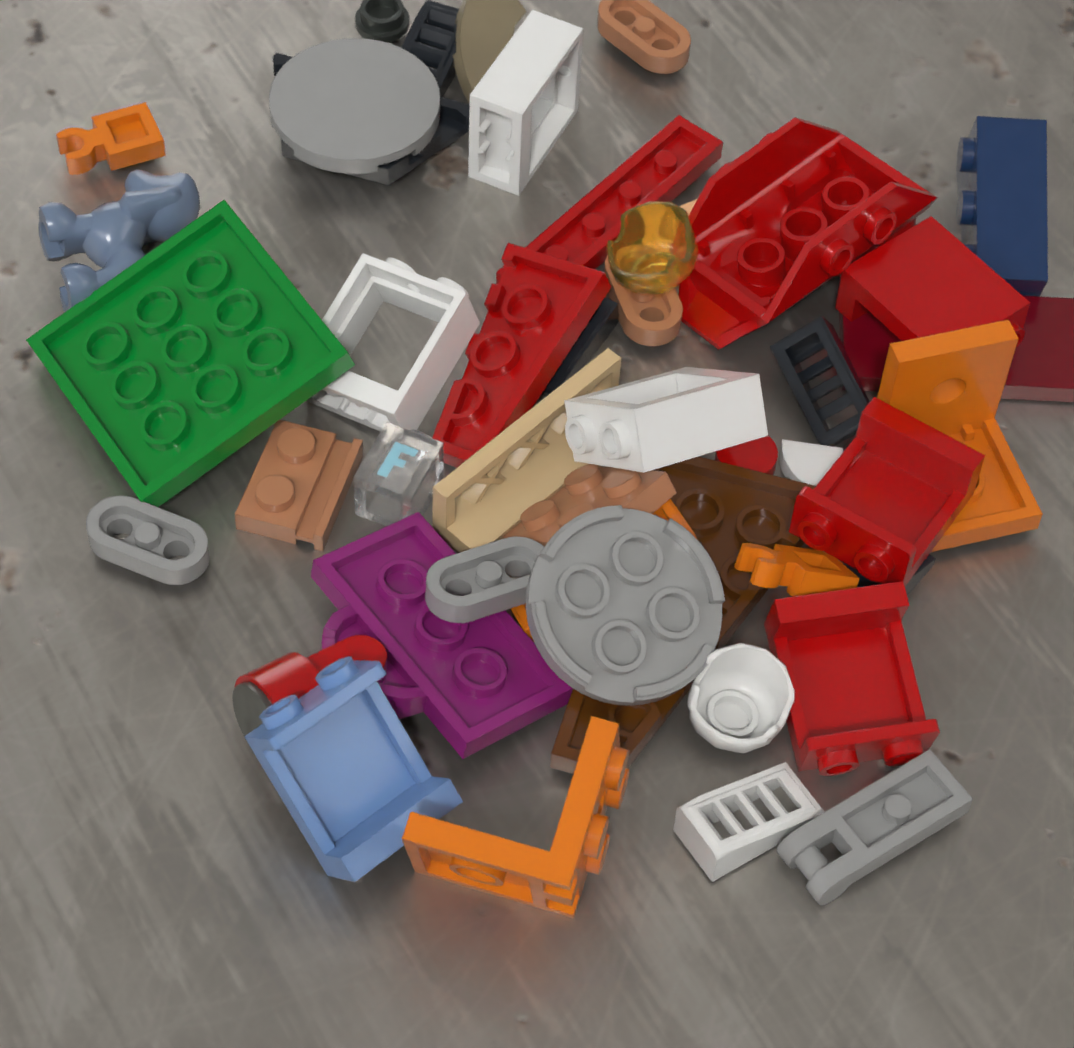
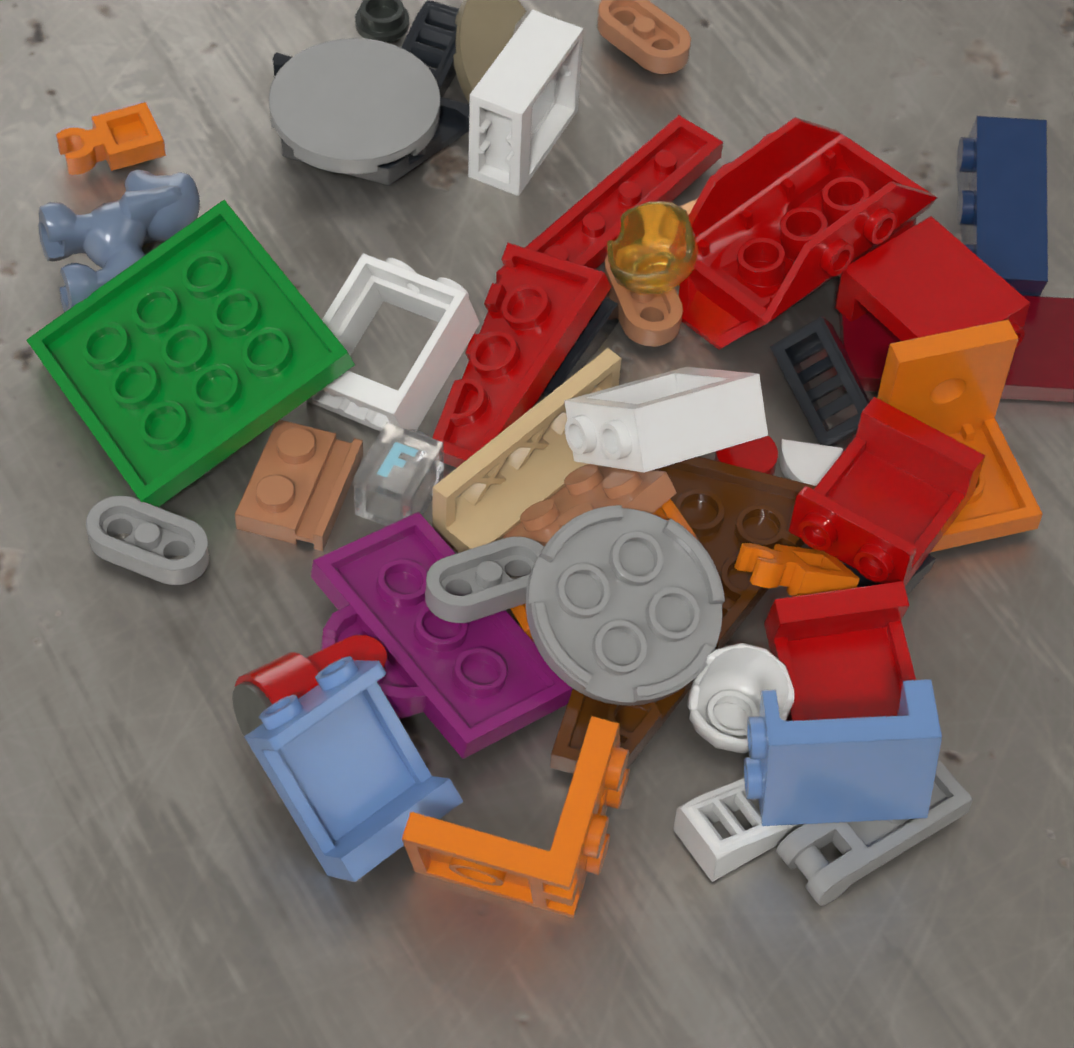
(844, 765): none -> medium blue panel

